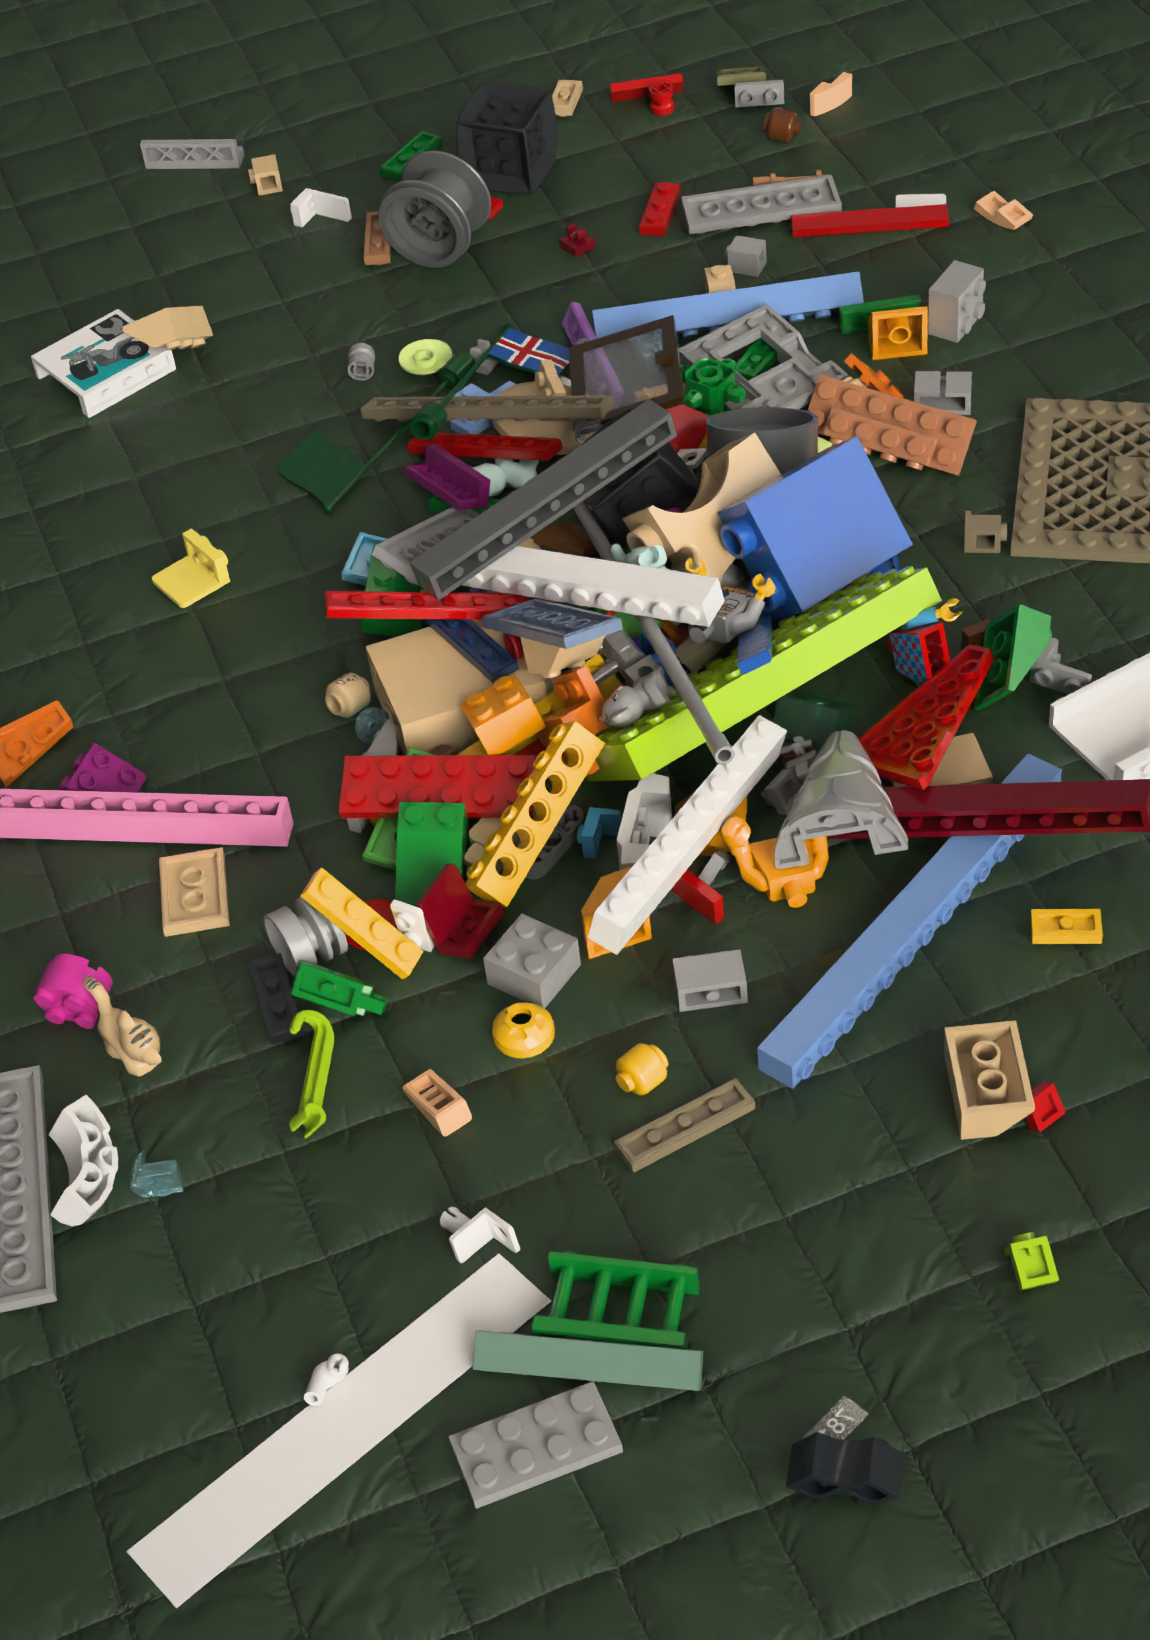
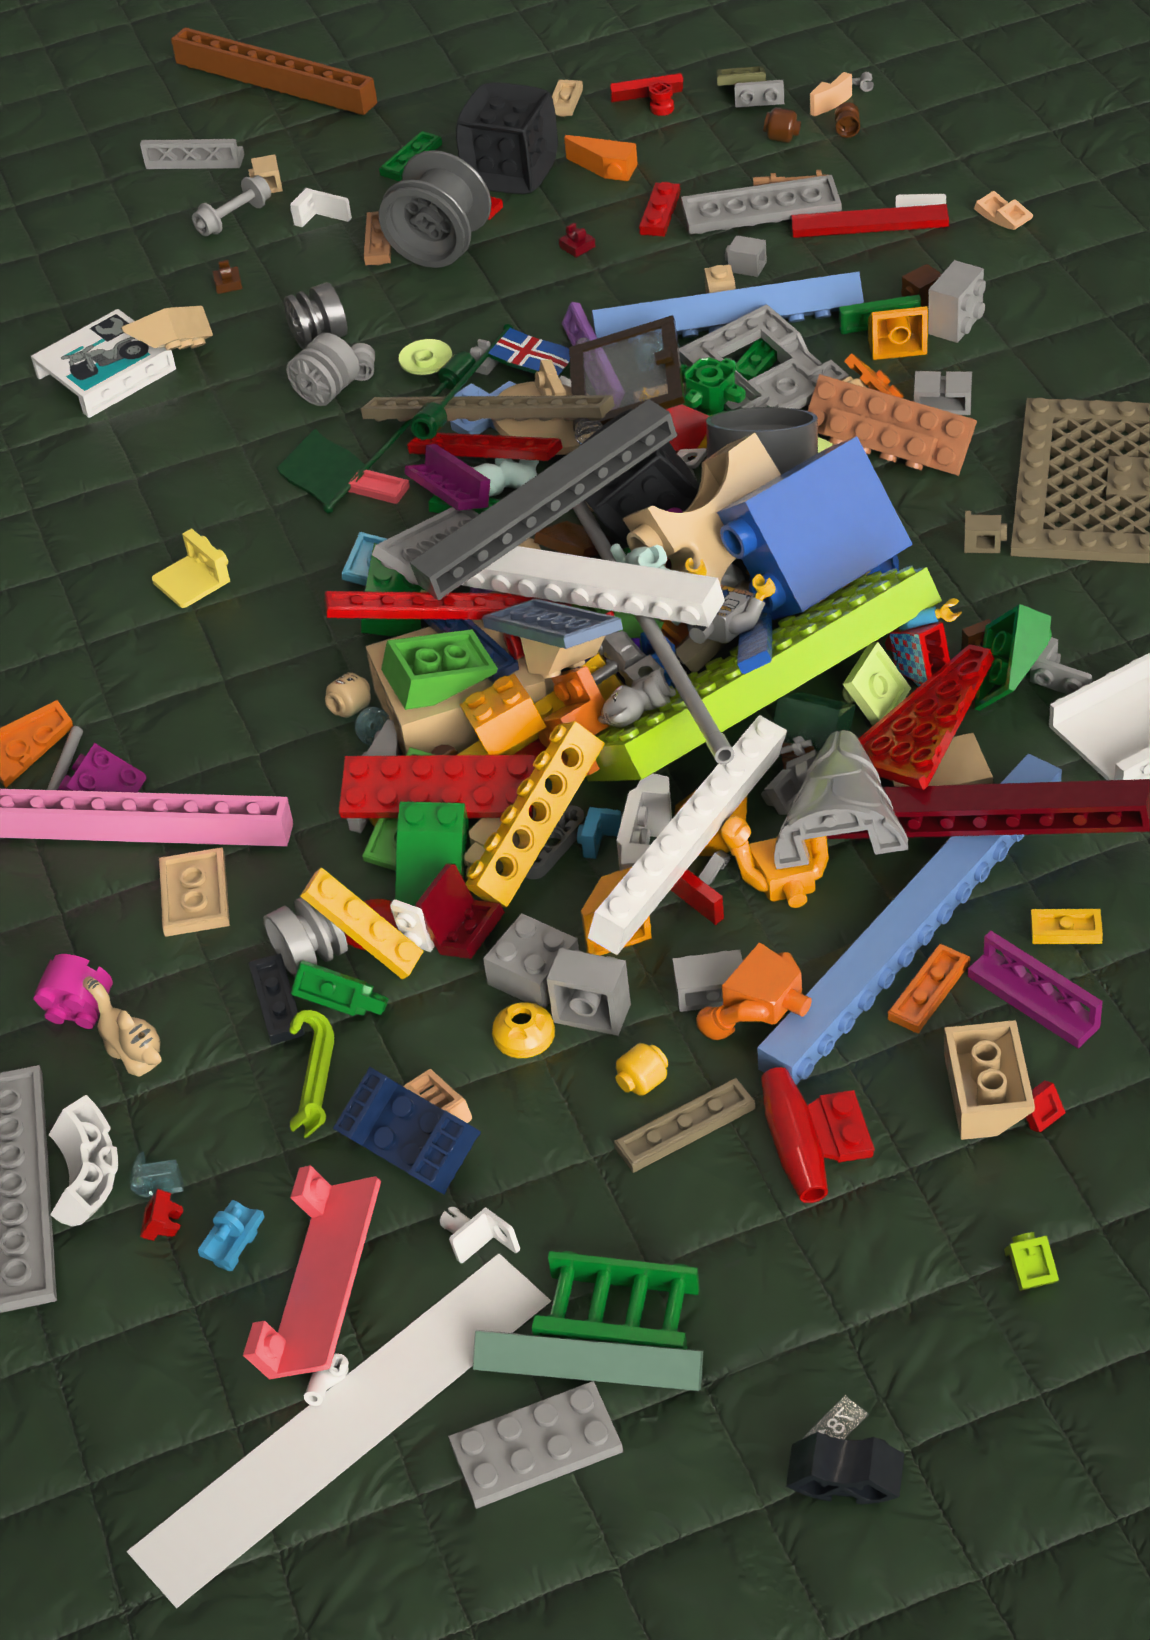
(65, 758): none -> light grey bar
(157, 1215): none -> red tile
(208, 220): none -> light grey piece
(227, 278): none -> reddish brown tile
(230, 1234): none -> dark azure hips
(275, 71): none -> dark orange brick
(317, 315): none -> flat silver wheel
(321, 1280): none -> coral bracket
(323, 369): none -> light grey wheel
(380, 486): none -> coral tile
(407, 1130): none -> dark blue plate
(435, 666): none -> bright green slope
(589, 991): none -> light grey brick
(603, 157): none -> orange slope
(756, 991): none -> orange torso
(808, 1133): none -> red plate
(847, 119): none -> reddish brown wheel
(865, 86): none -> light grey hand
(875, 684): none -> yellowish green tile
(919, 282): none -> reddish brown brick
(928, 988): none -> orange tile
(1034, 993): none -> magenta fence

